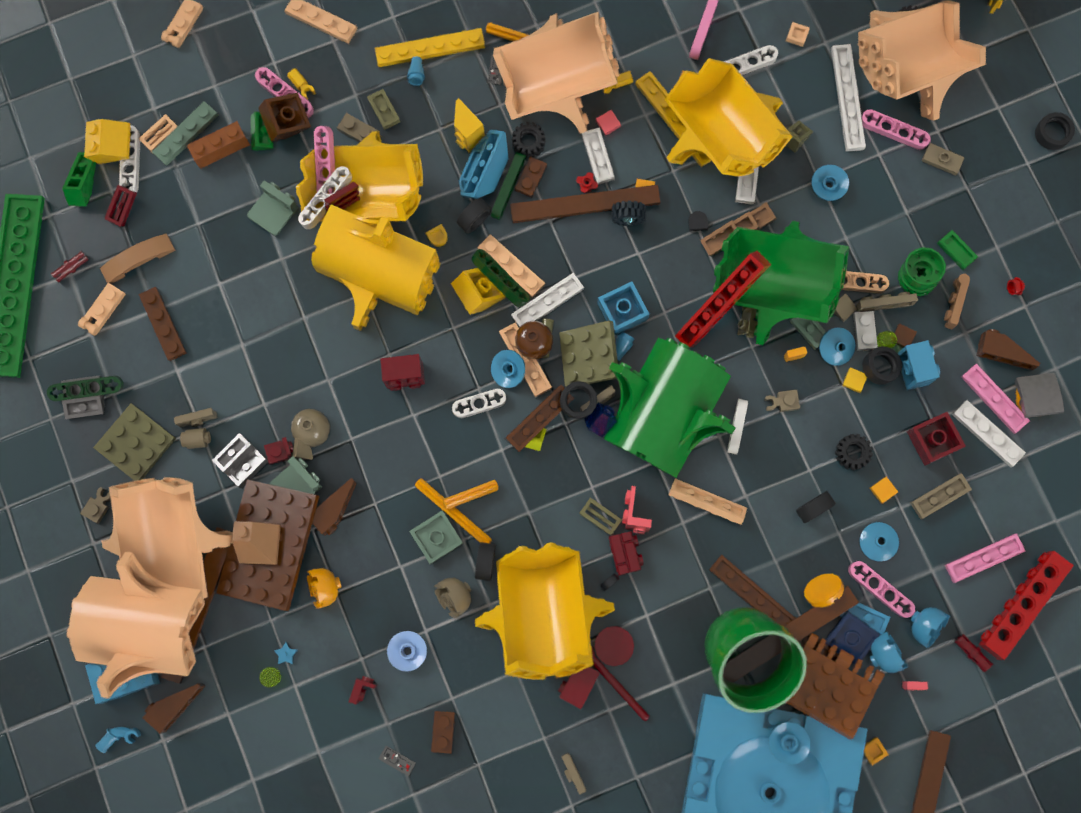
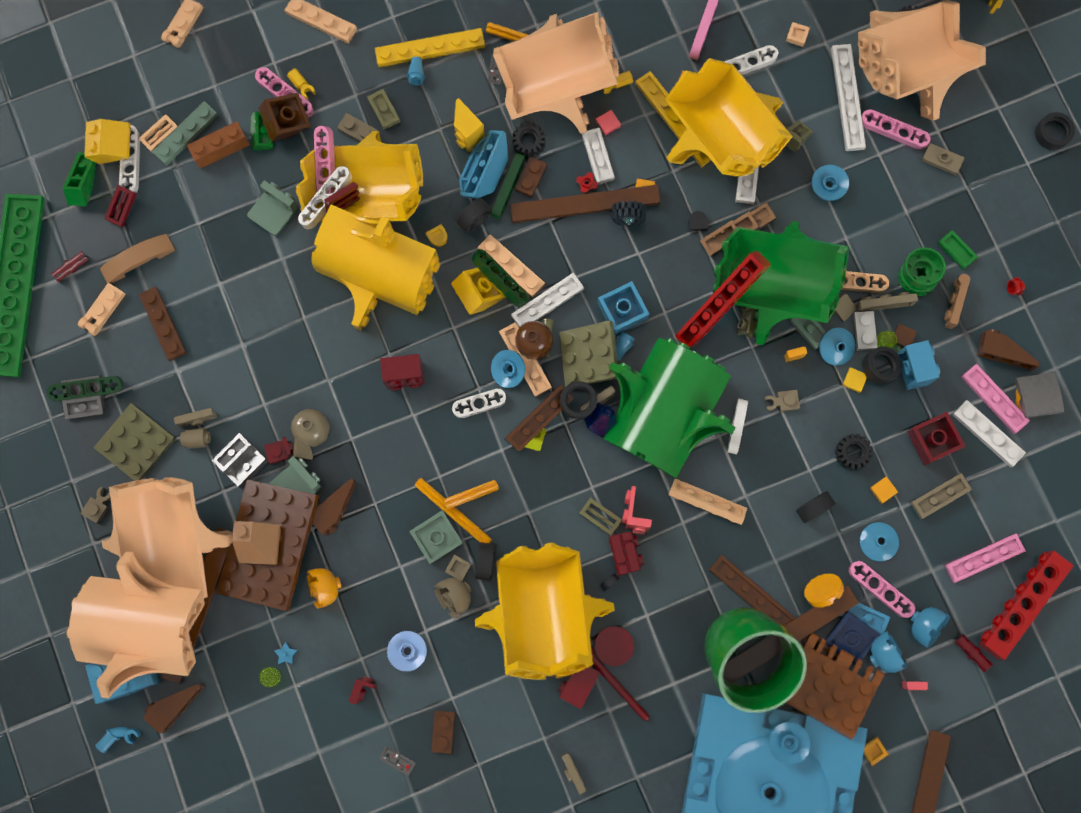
(458, 568): none -> dark tan plate

